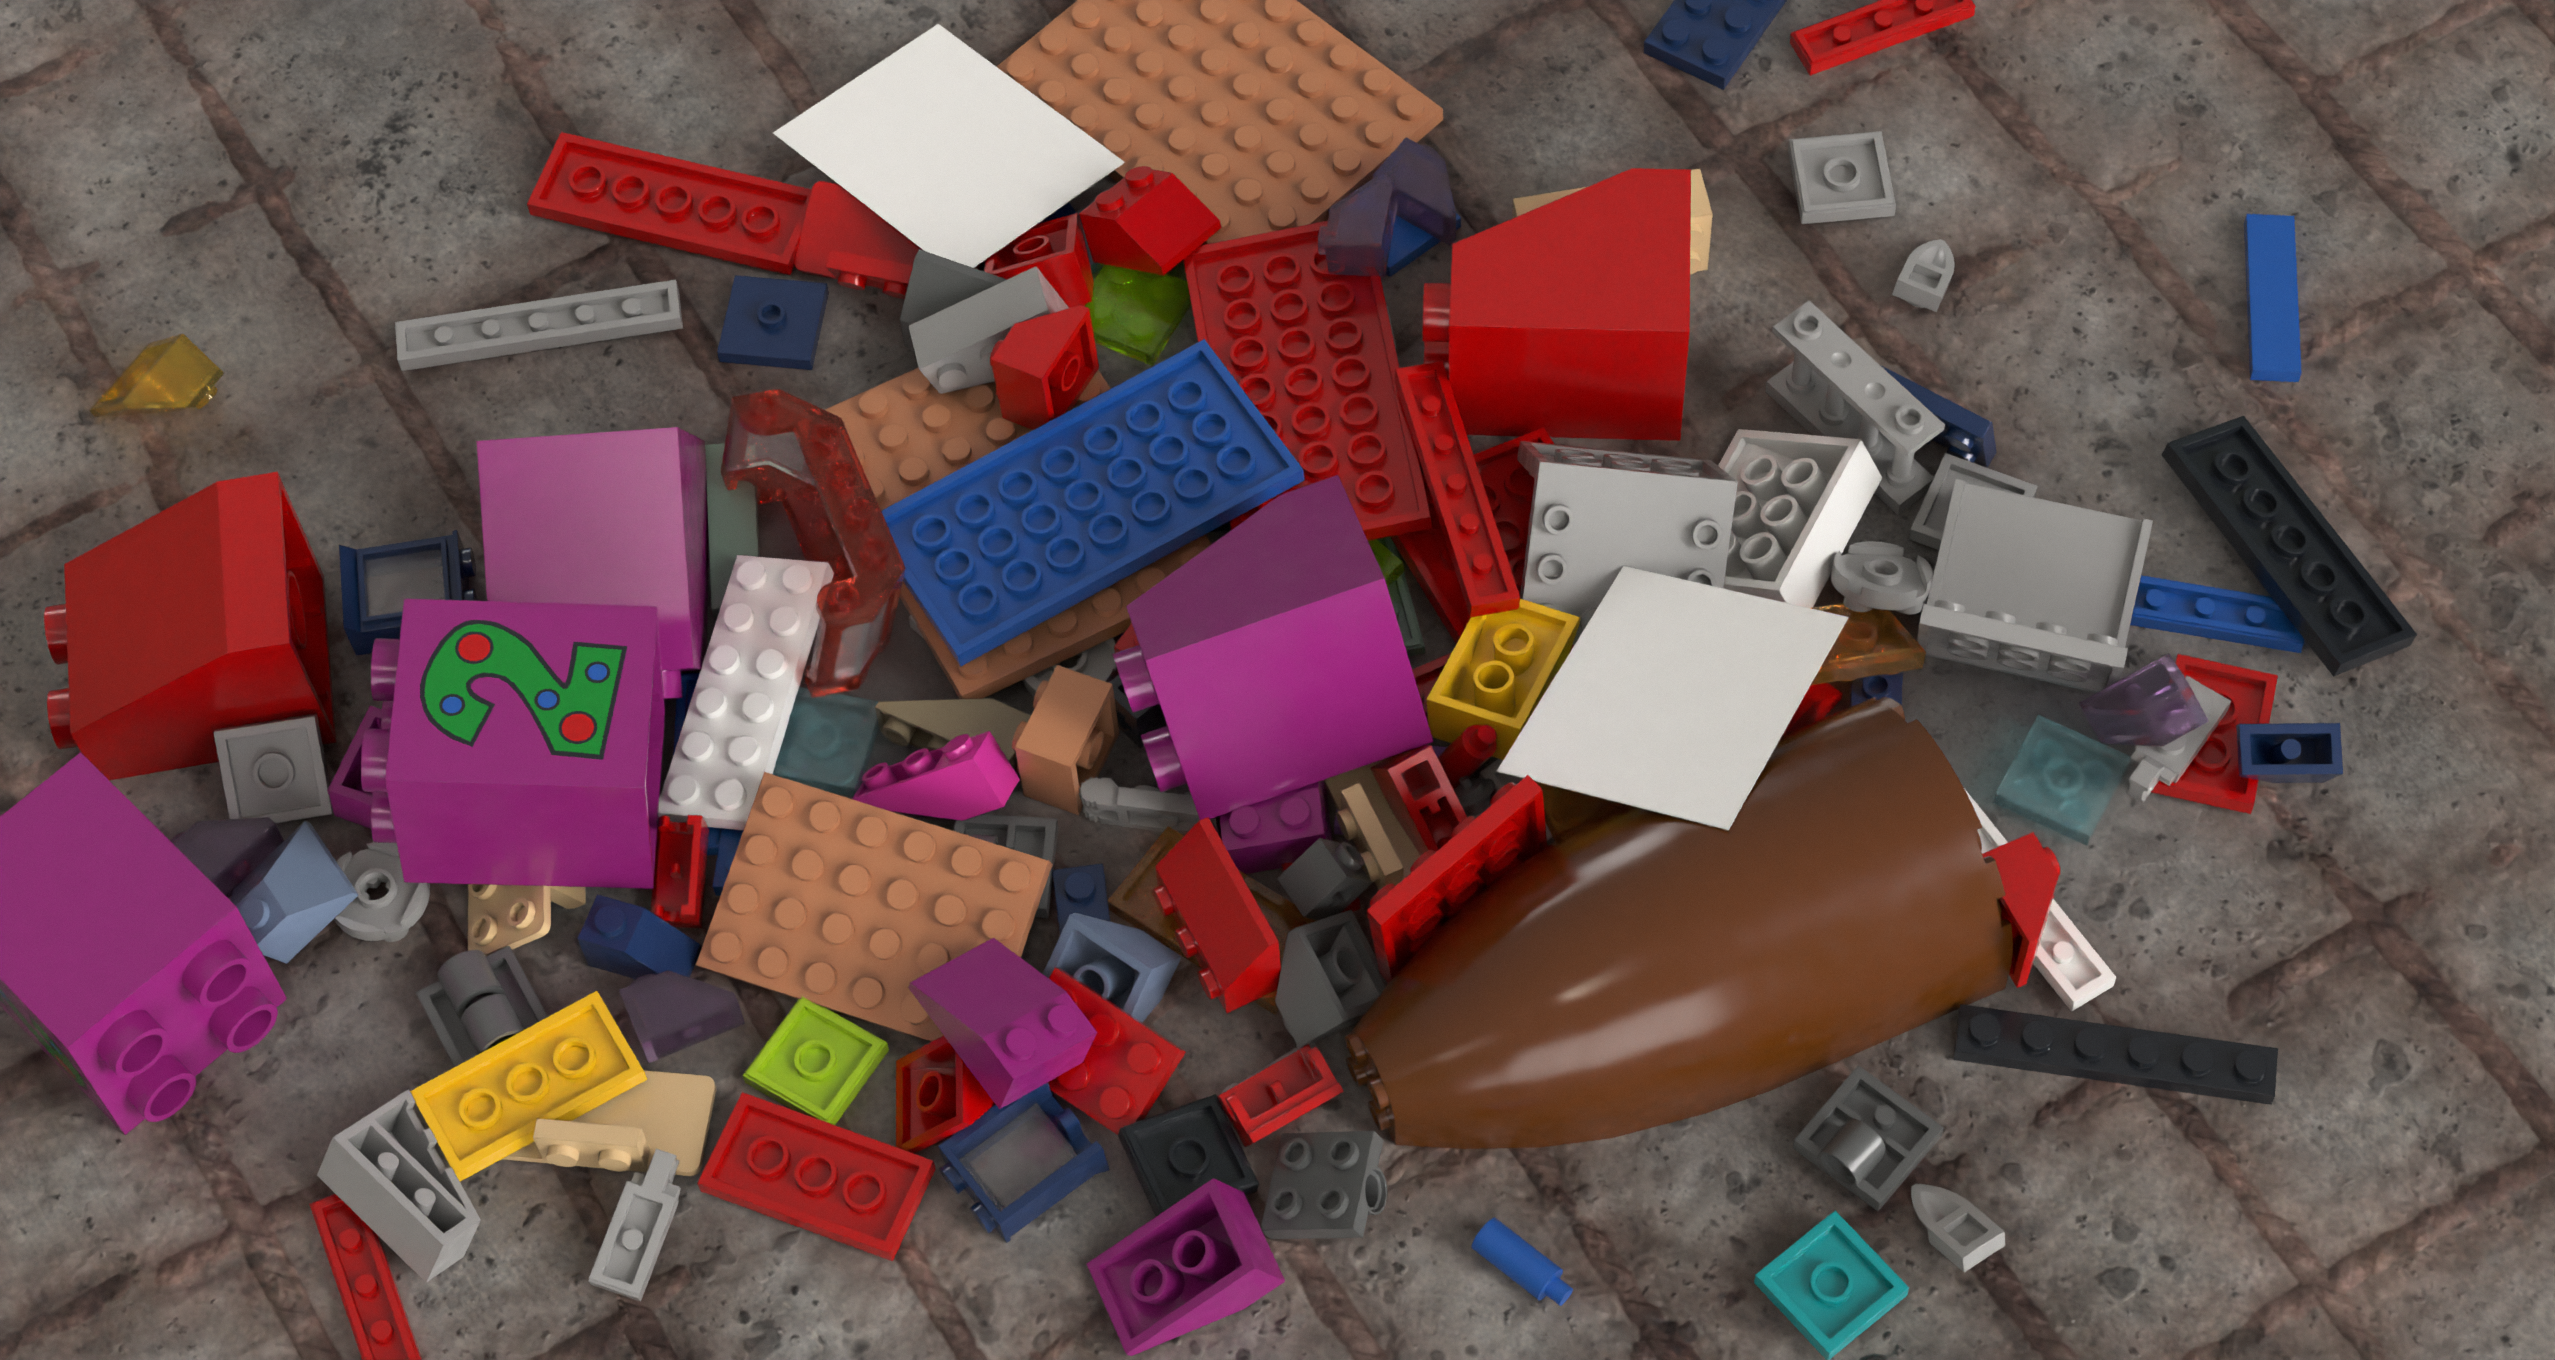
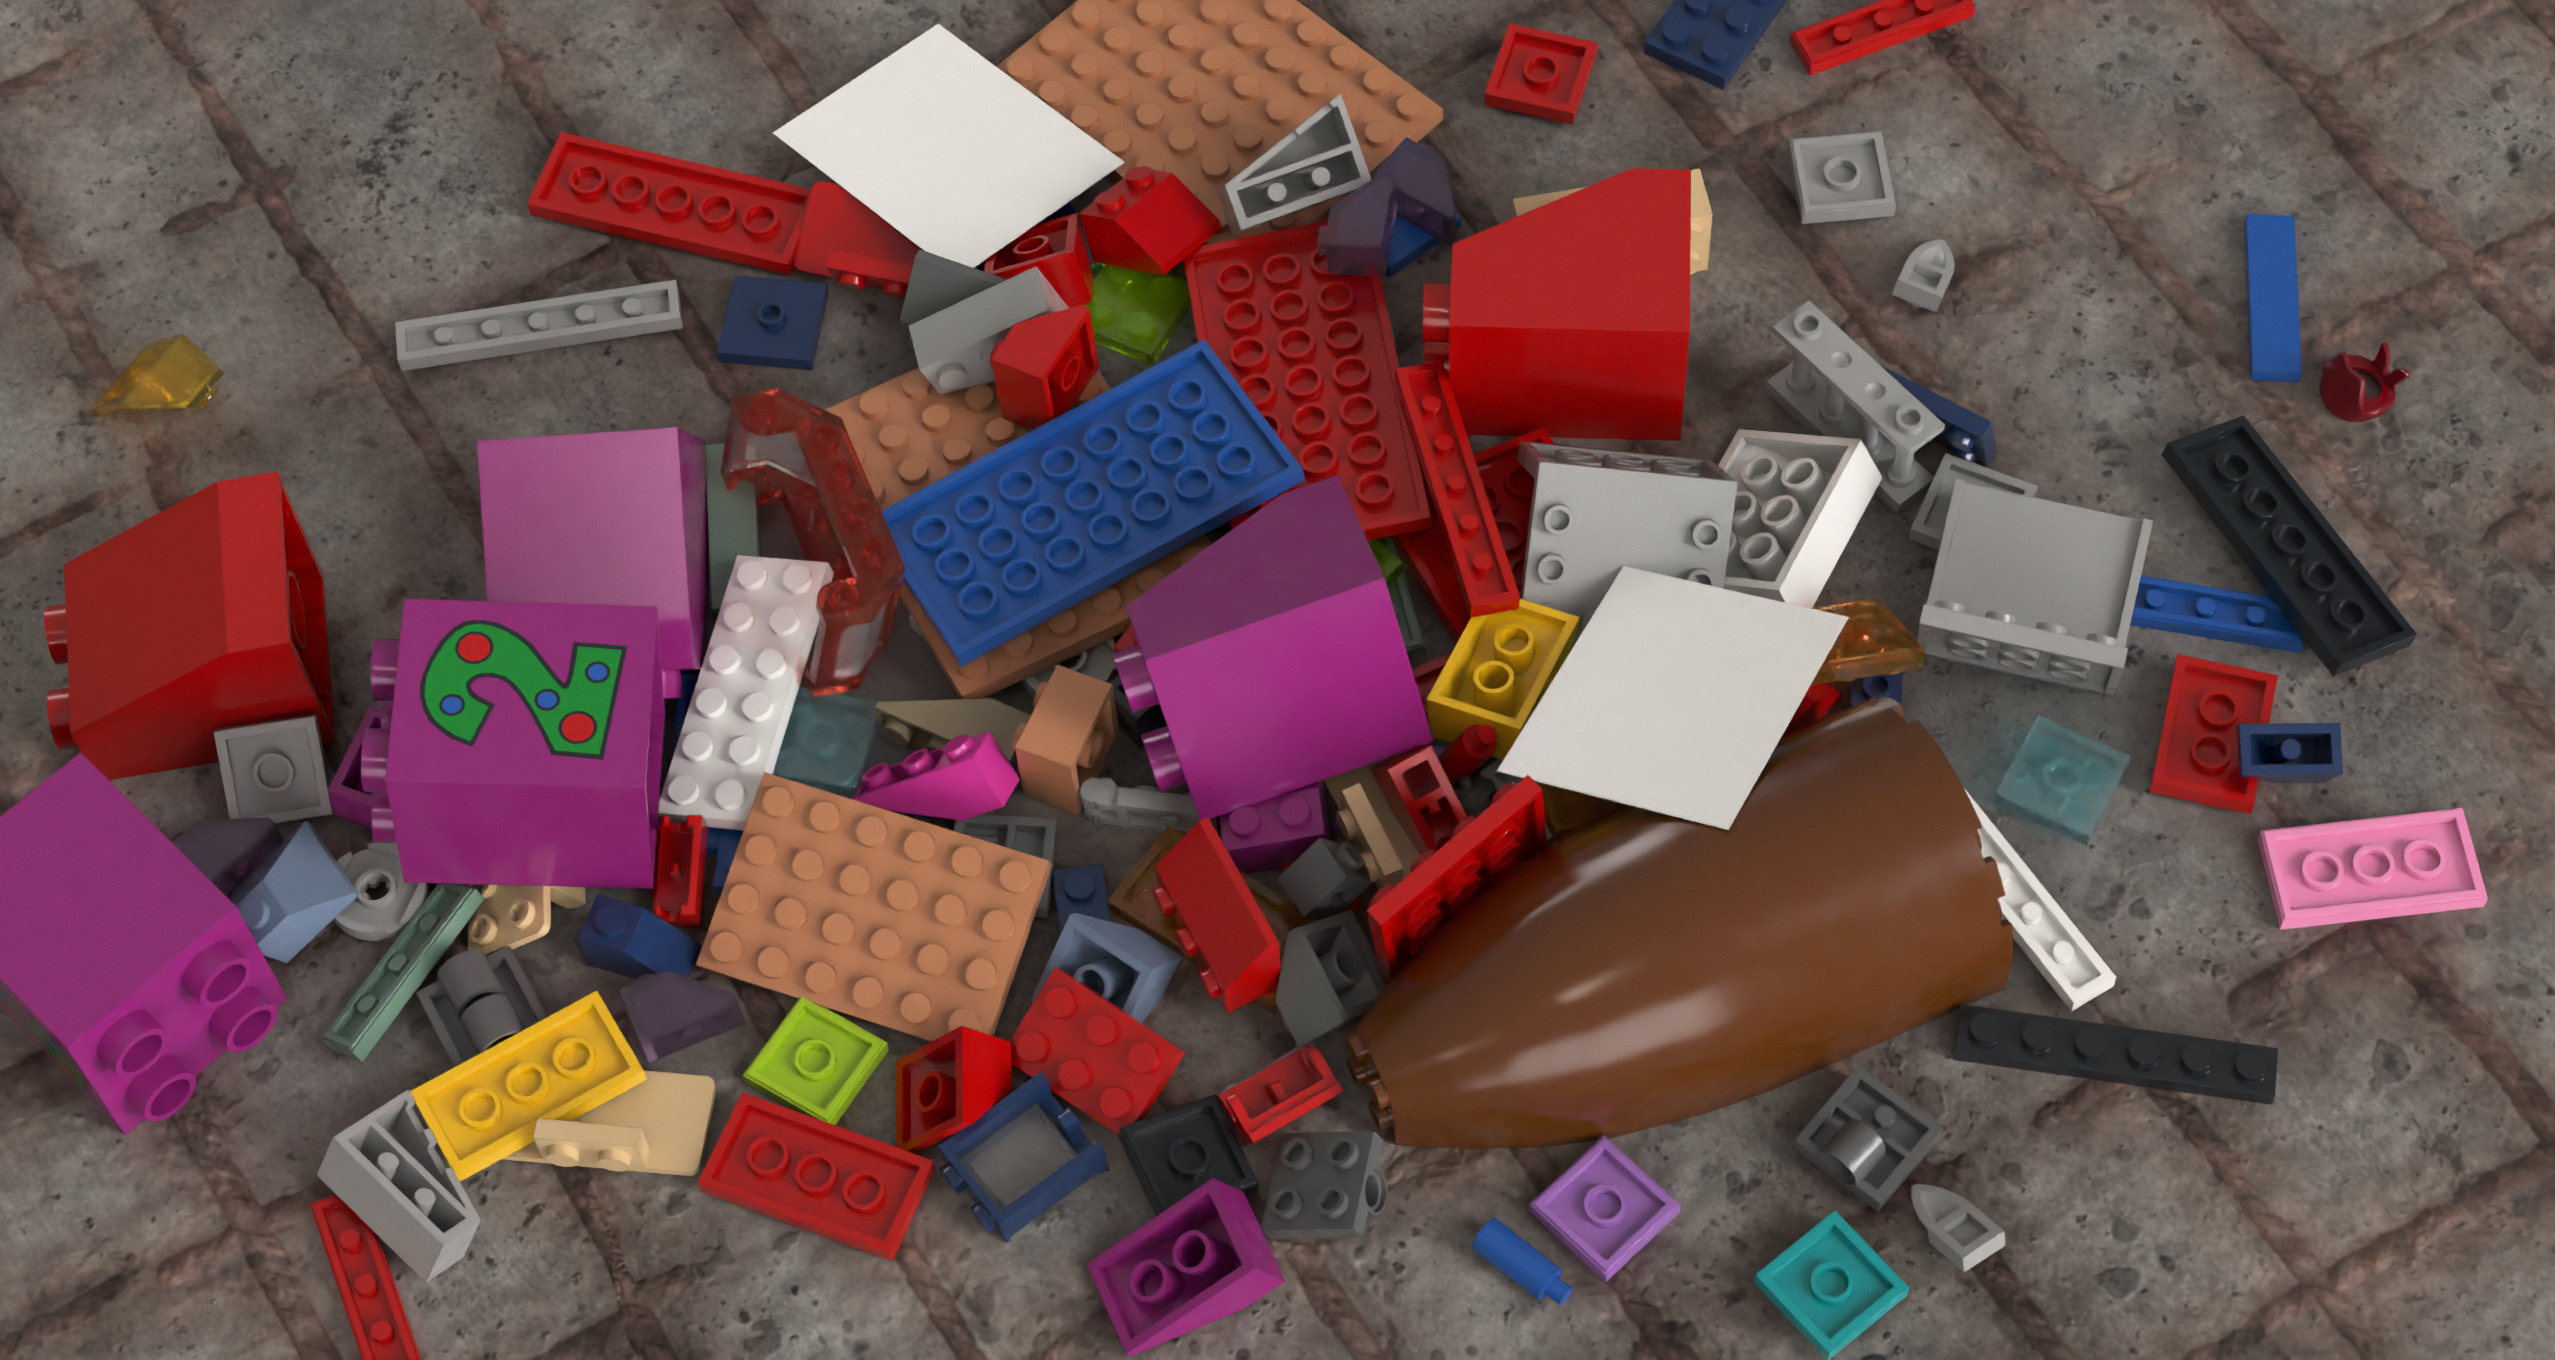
(383, 576): dark blue window -> none
(402, 970): none -> sand green tile
(638, 1229): light grey hinge -> none
(1005, 1020): magenta slope -> none
(1298, 172): none -> light grey wedge
(1541, 73): none -> red plate
(1604, 1208): none -> medium lavender tile
(1881, 578): light grey plate -> none
(2029, 884): red slope -> none
(2145, 707): clear purple slope -> none
(2170, 761): light grey hinge -> none
(2344, 388): none -> dark red piece
(2371, 868): none -> bright pink tile

